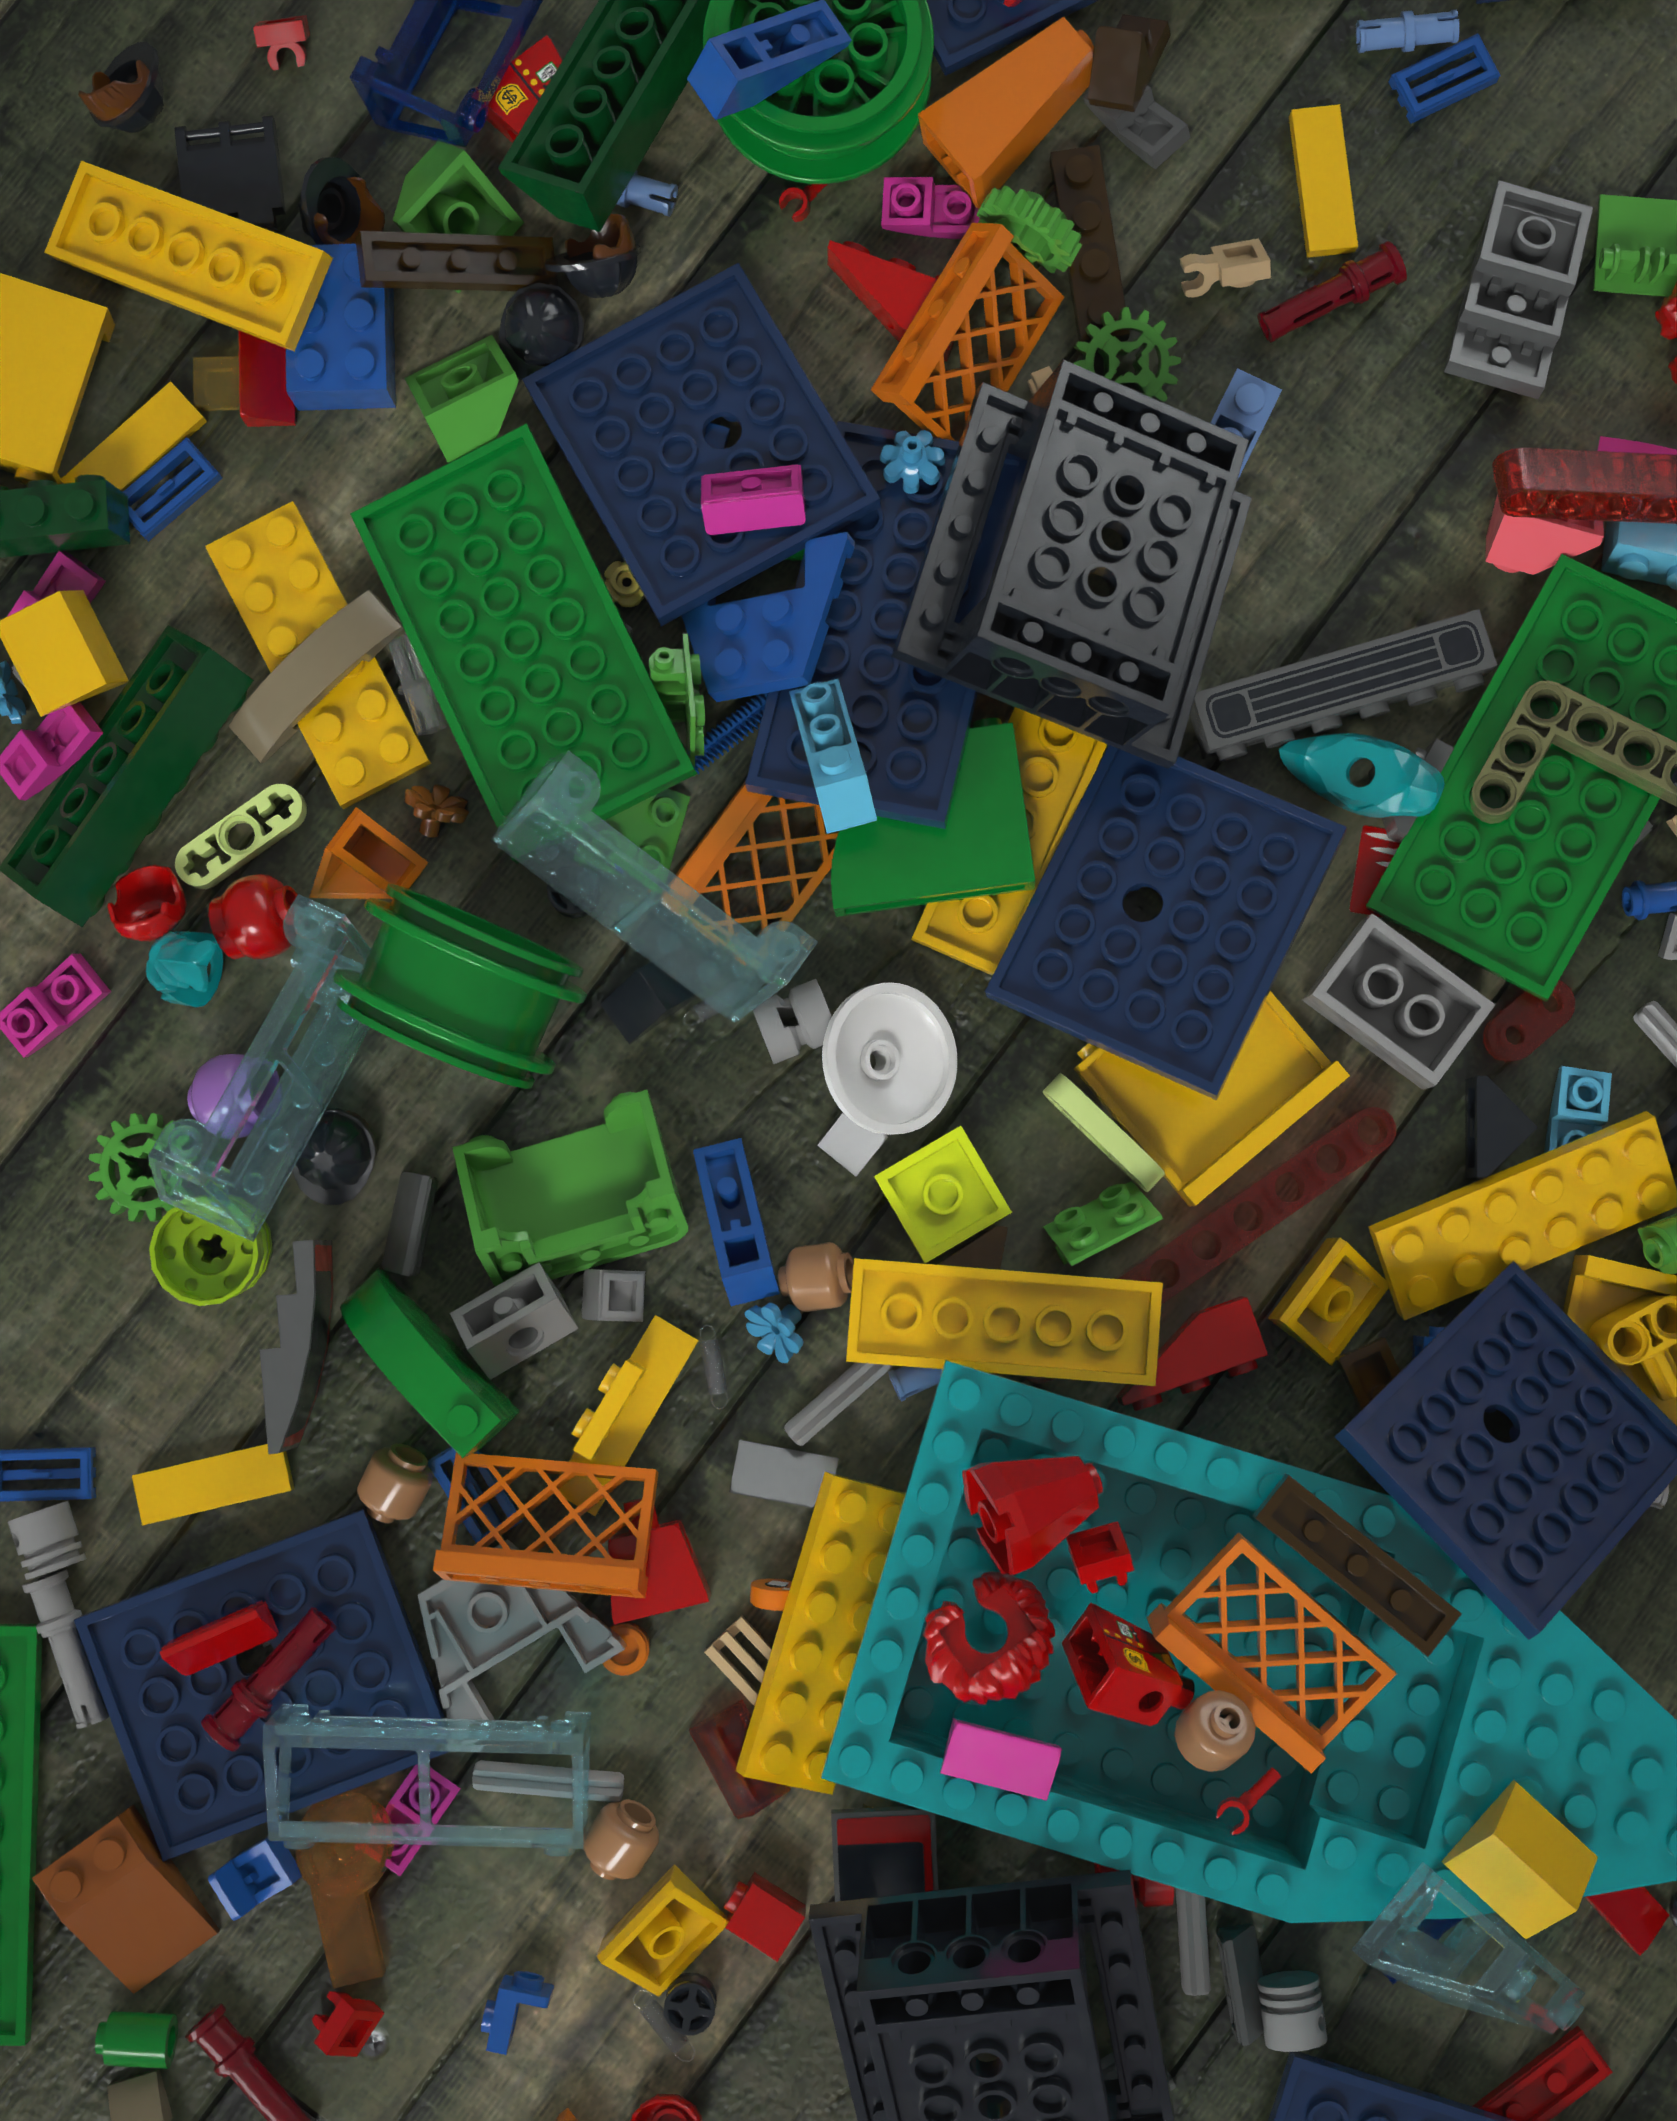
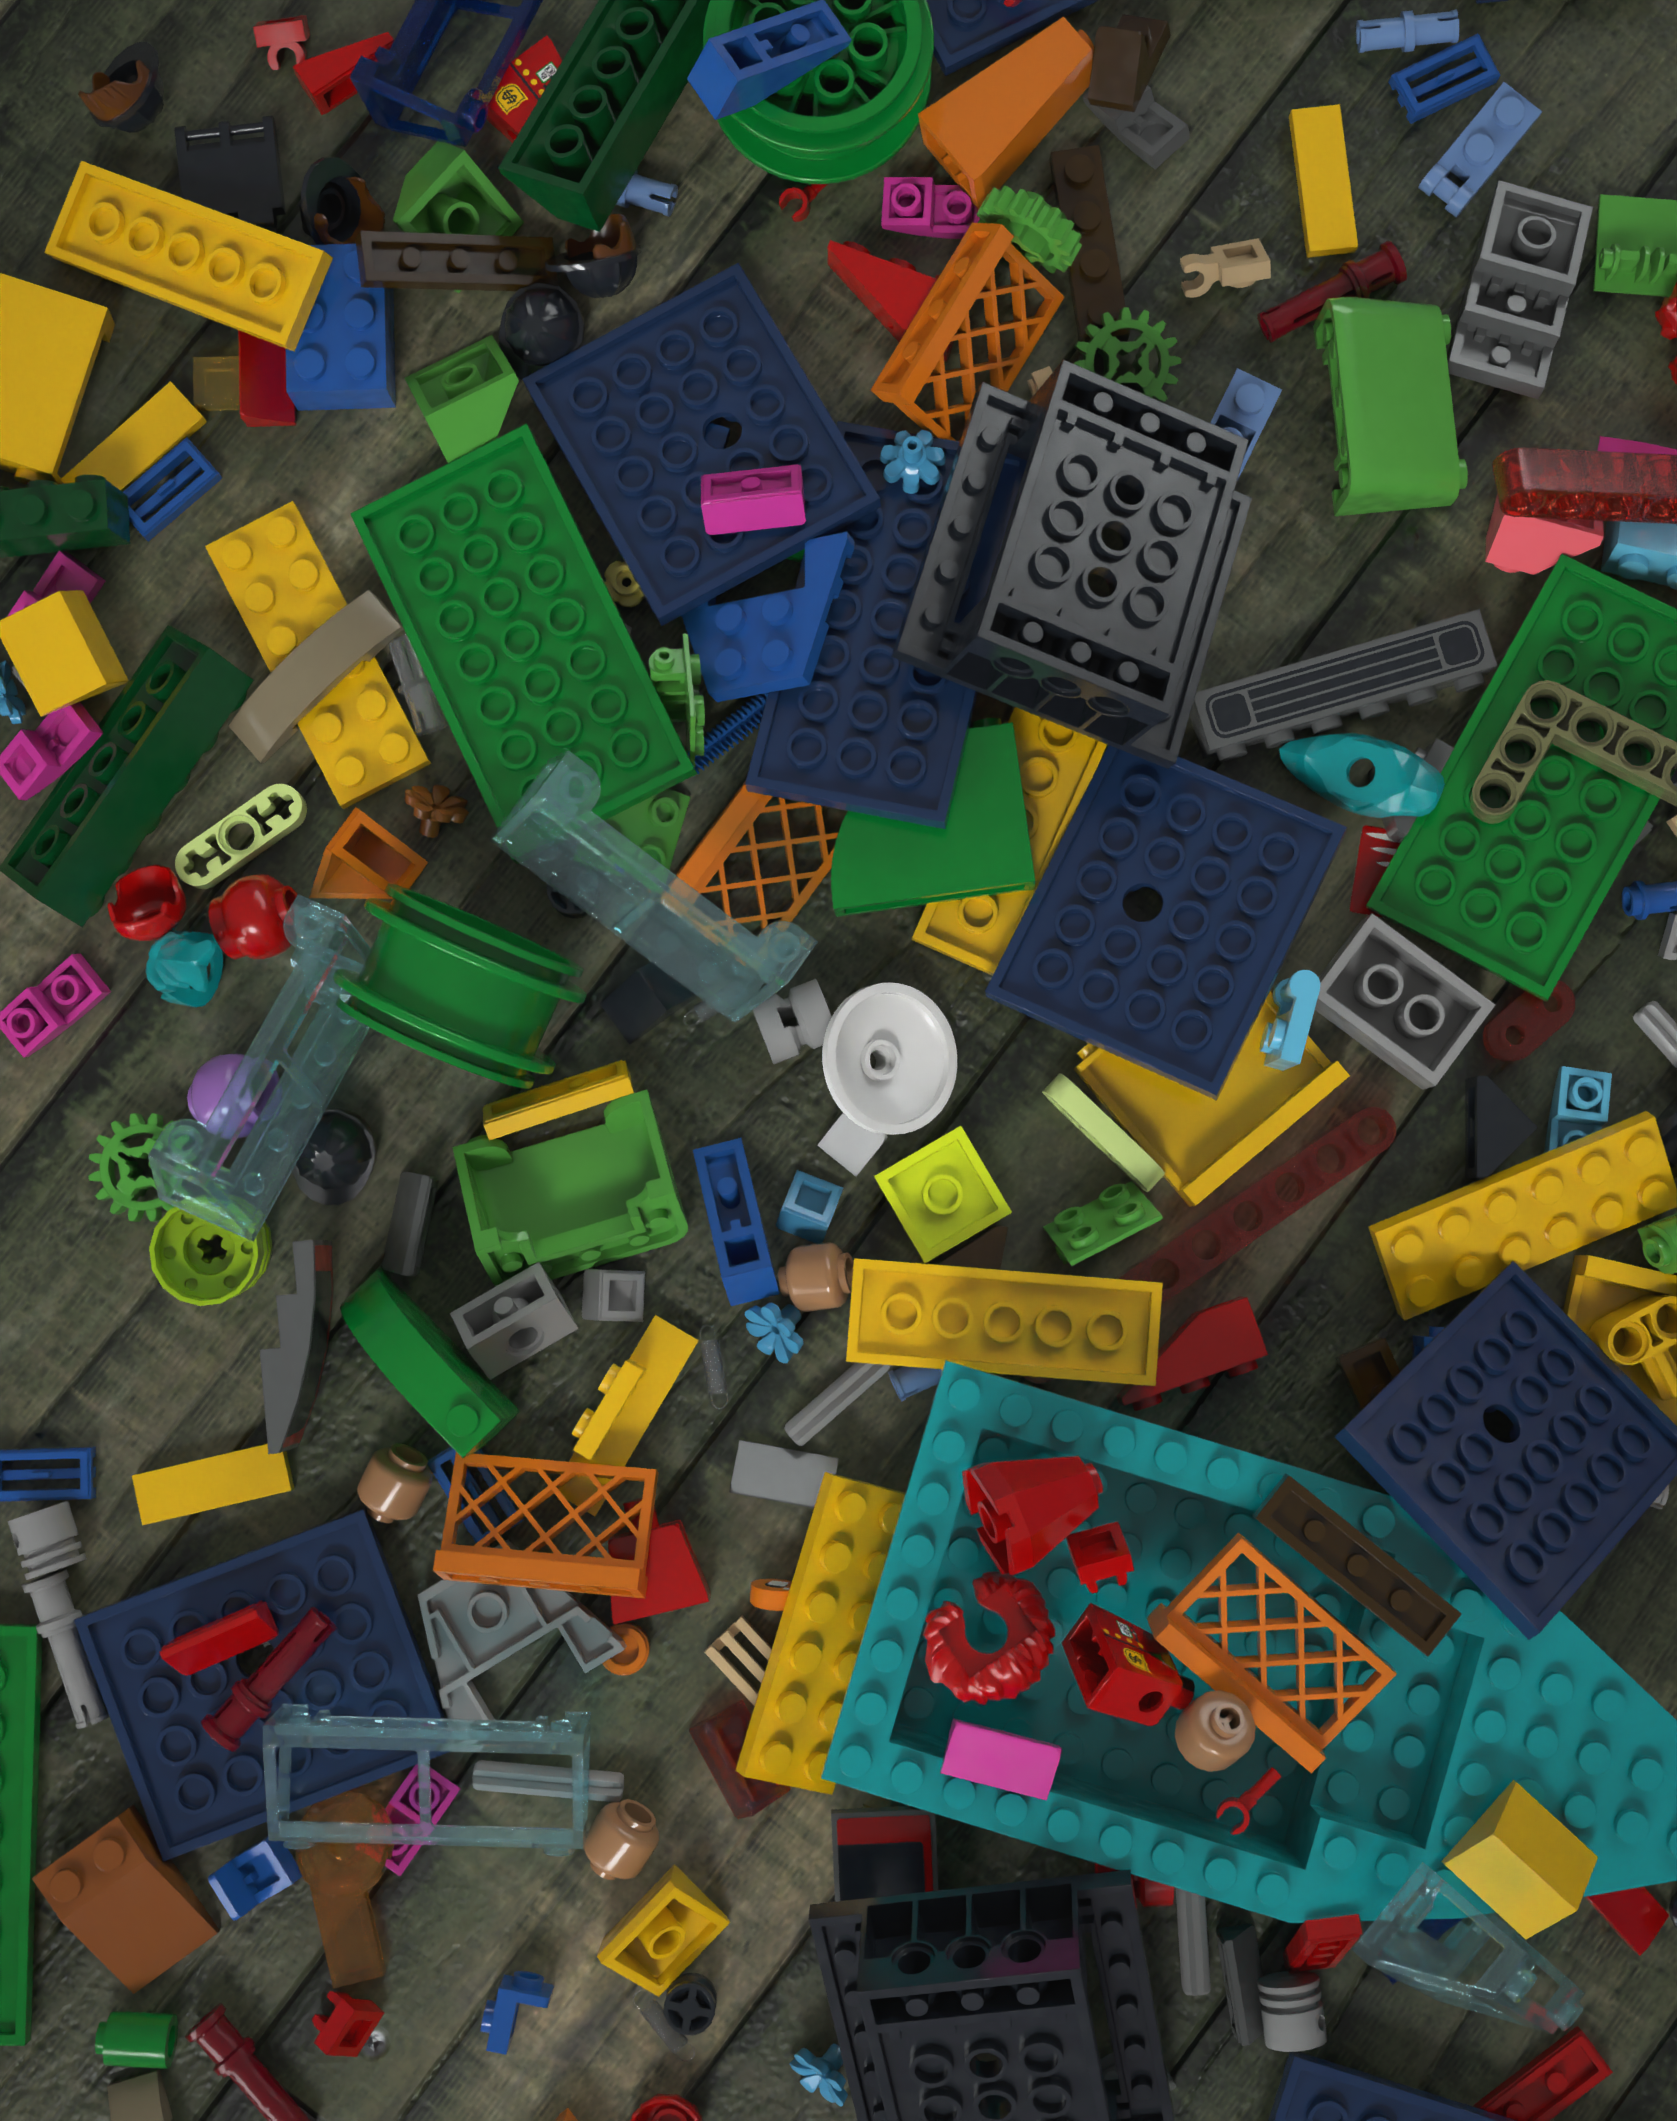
(328, 75): none -> red slope
(557, 1099): none -> yellow tile
(763, 1915): red brick -> none
(809, 1207): none -> dark azure slope
(822, 2073): none -> dark azure plant
(833, 756): medium azure slope -> none
(1287, 1036): none -> medium azure plate
(1321, 1943): none -> red tile
(1330, 1299): yellow slope -> none
(1390, 405): none -> bright green windscreen
(1481, 148): none -> medium blue plate

